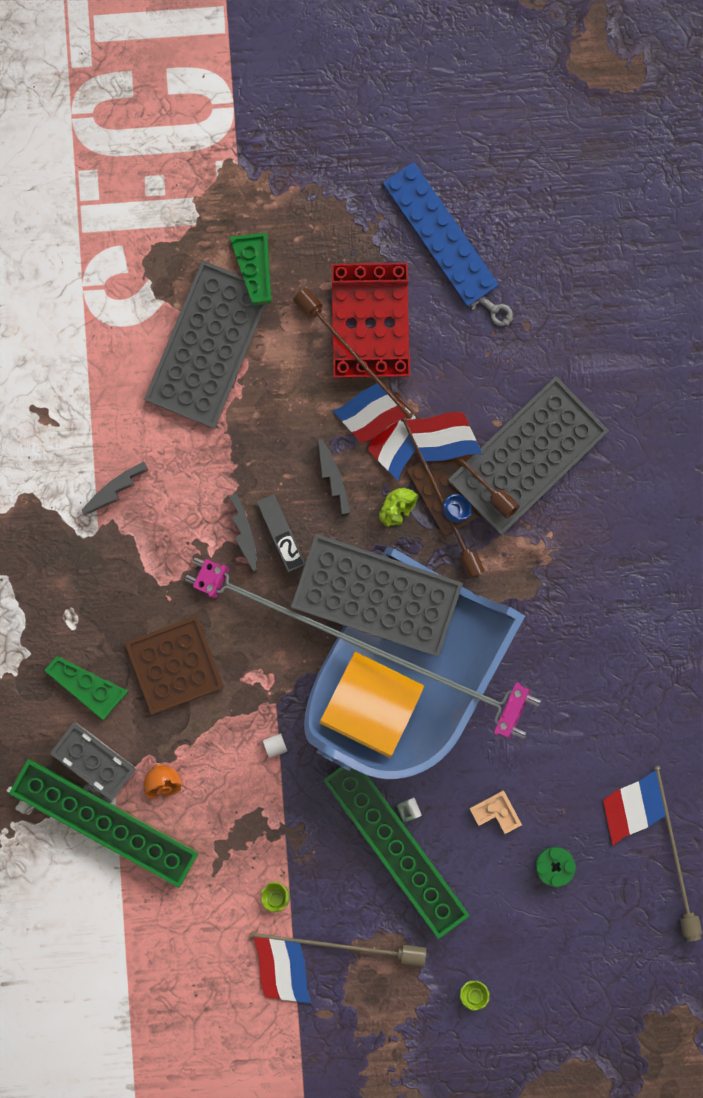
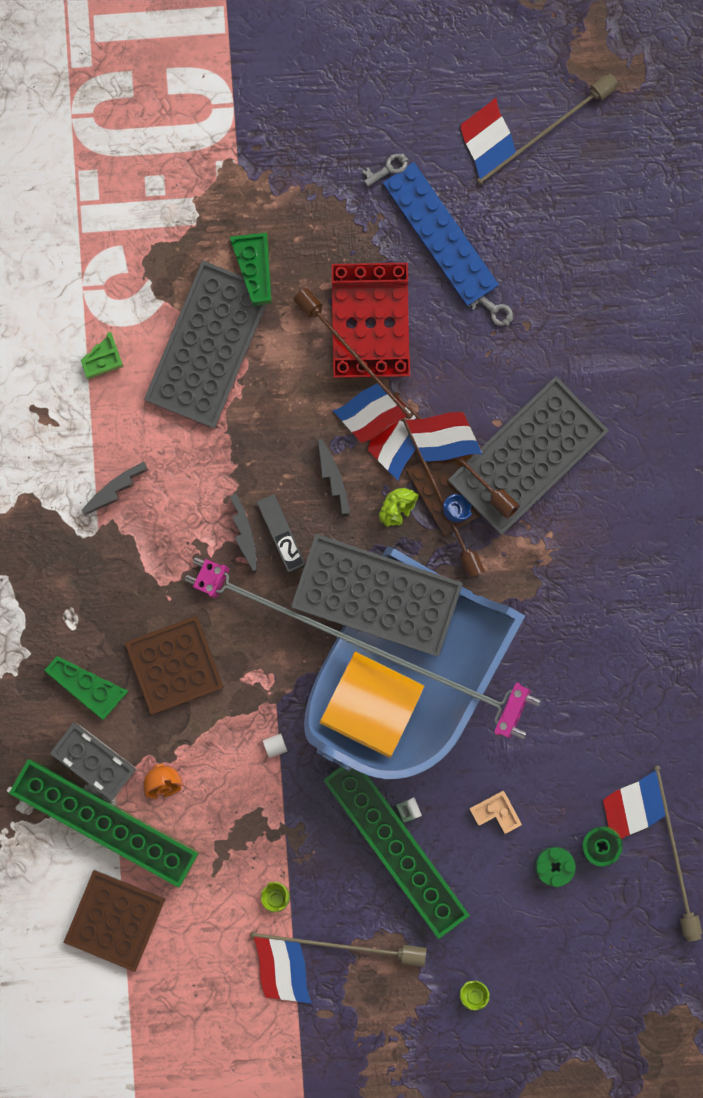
(102, 358): none -> bright green wing
(114, 920): none -> reddish brown plate
(372, 178): none -> light grey piece
(492, 141): none -> flag
(613, 842): none -> green brick

